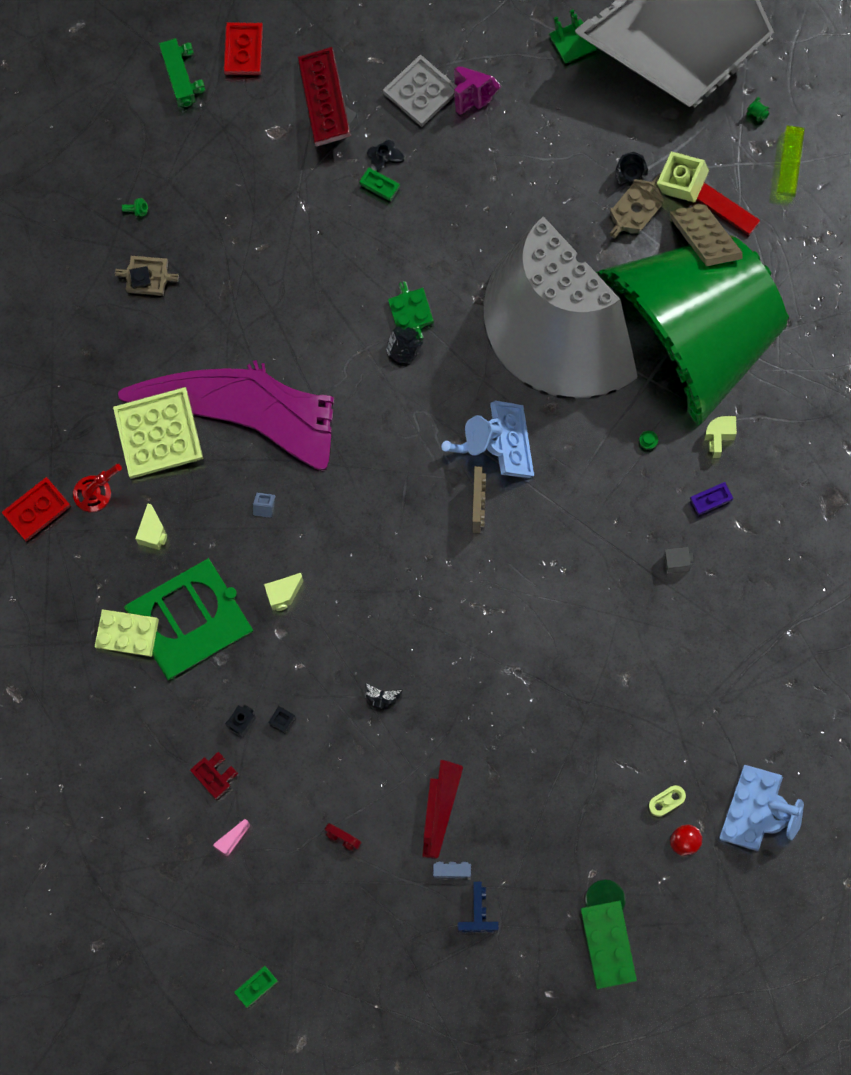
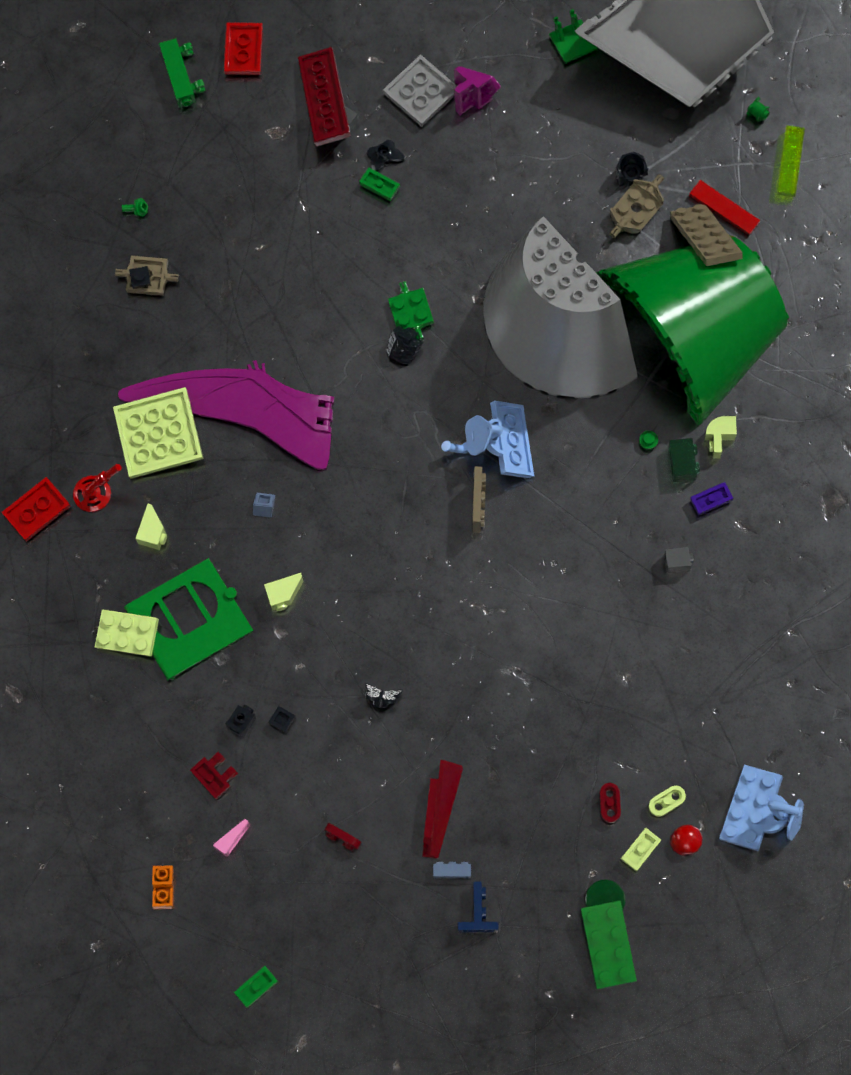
(163, 887): none -> orange slope
(610, 803): none -> dark red plate
(641, 849): none -> yellowish green plate
(682, 460): none -> clear green brick
(683, 176): yellowish green brick -> none

